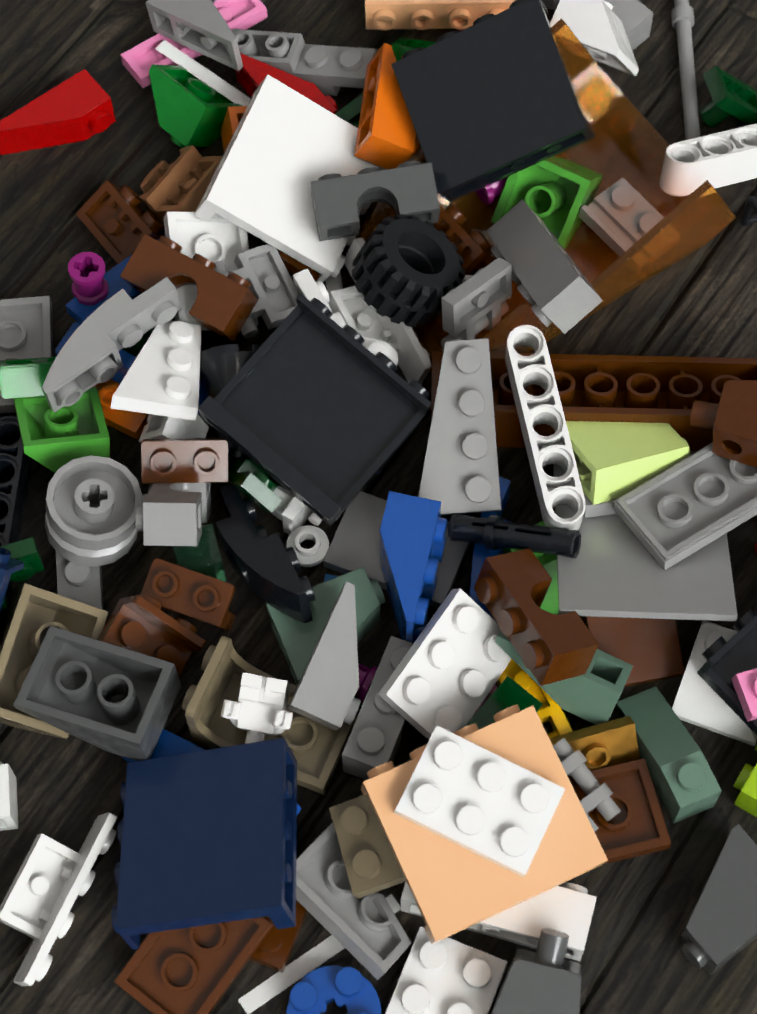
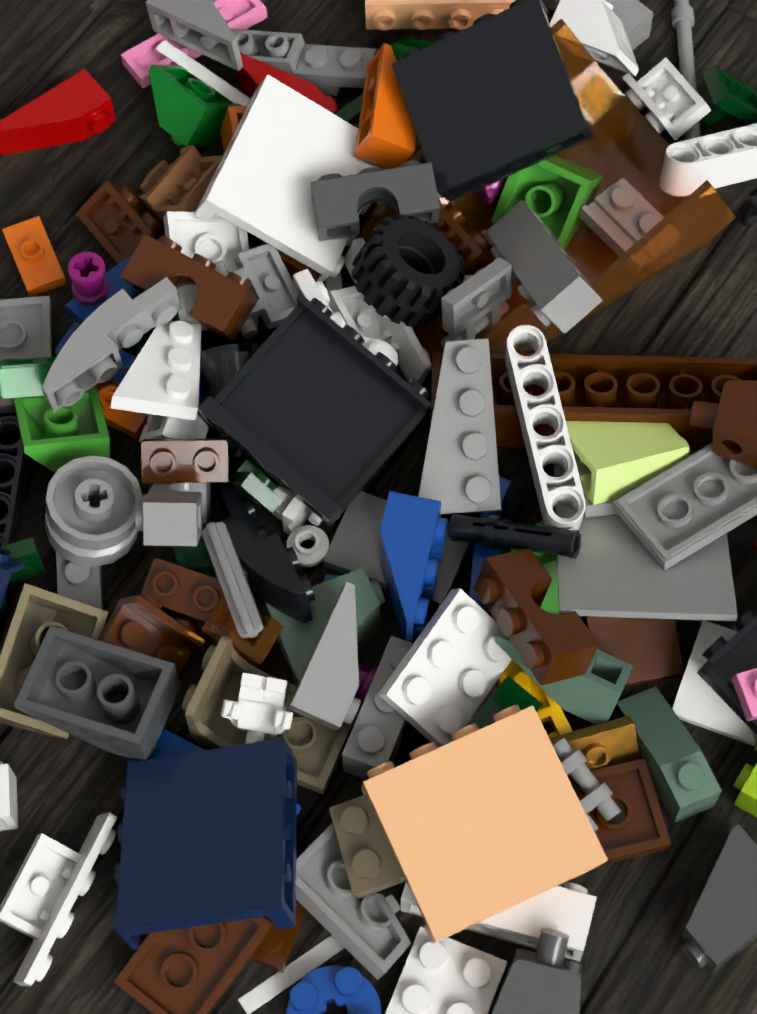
(34, 256): none -> orange plate
(232, 580): none -> light grey axle
(252, 649): none -> clear orange panel
(480, 801): white plate -> none
(668, 97): none -> white bracket

